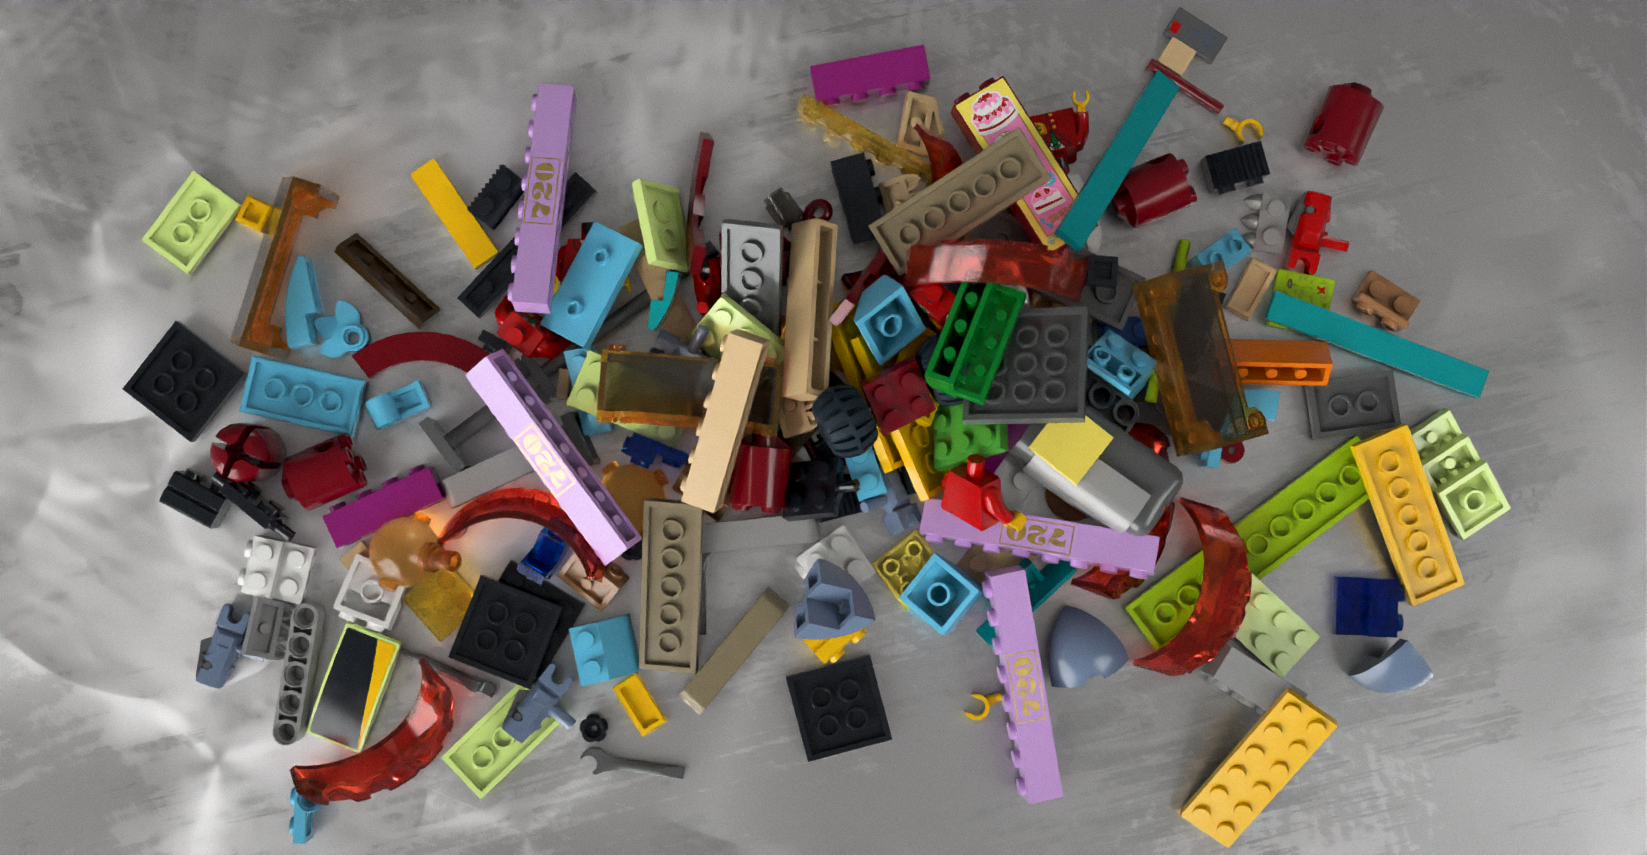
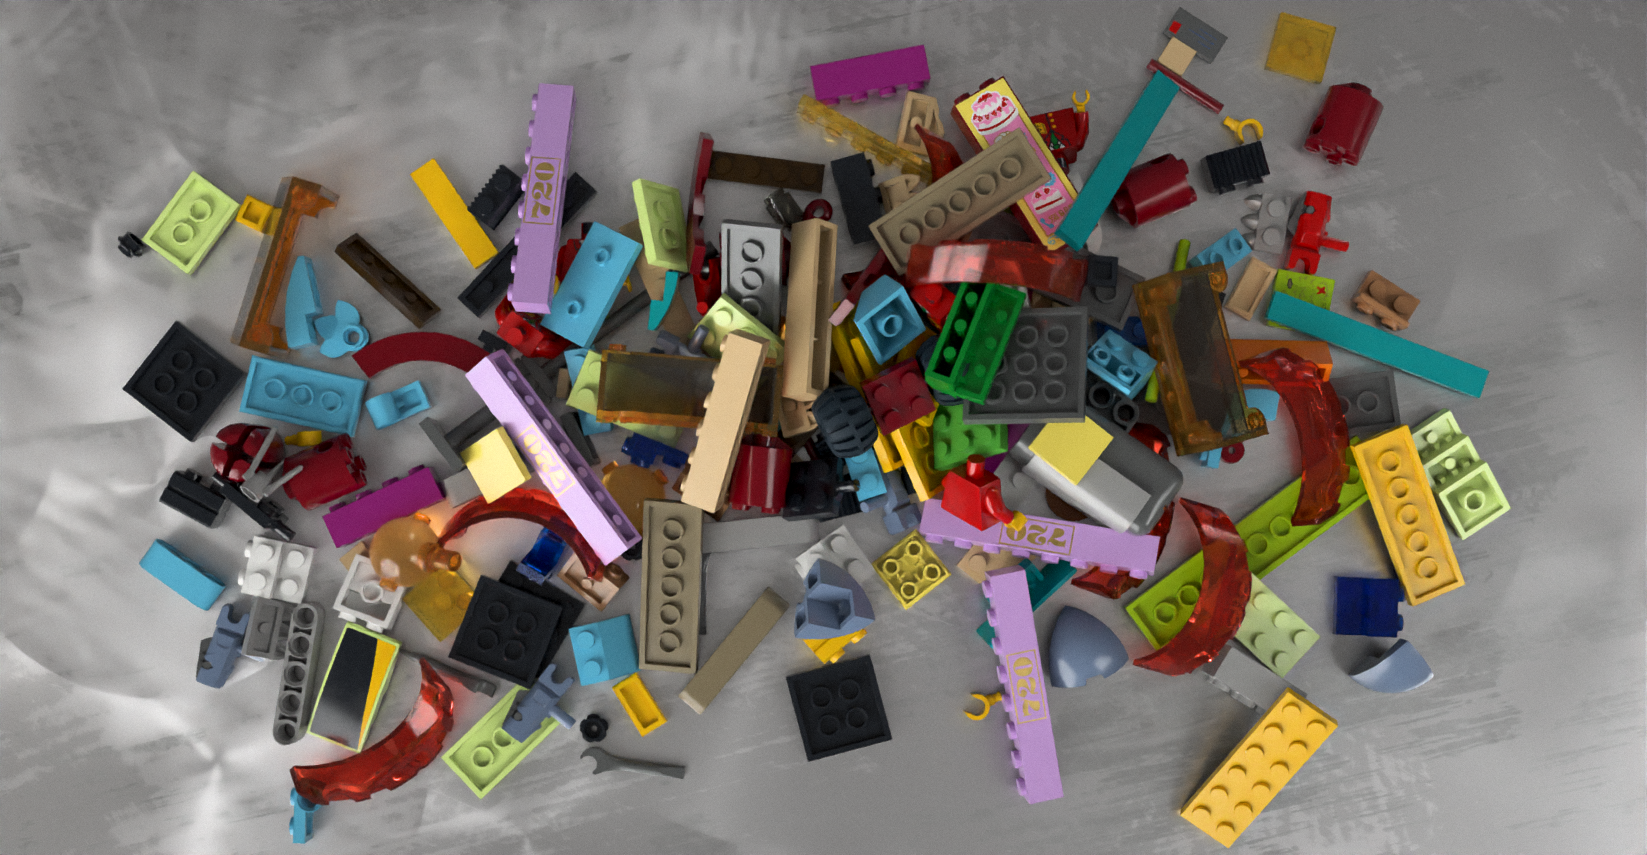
(131, 245): none -> black plate
(182, 574): none -> medium azure beam
(260, 484): none -> light grey plant
(304, 438): none -> yellow piece
(495, 465): none -> light yellow tile
(766, 172): none -> dark brown plate
(942, 594): medium azure slope -> none
(1300, 48): none -> clear yellow plate
(1319, 428): none -> clear red windscreen

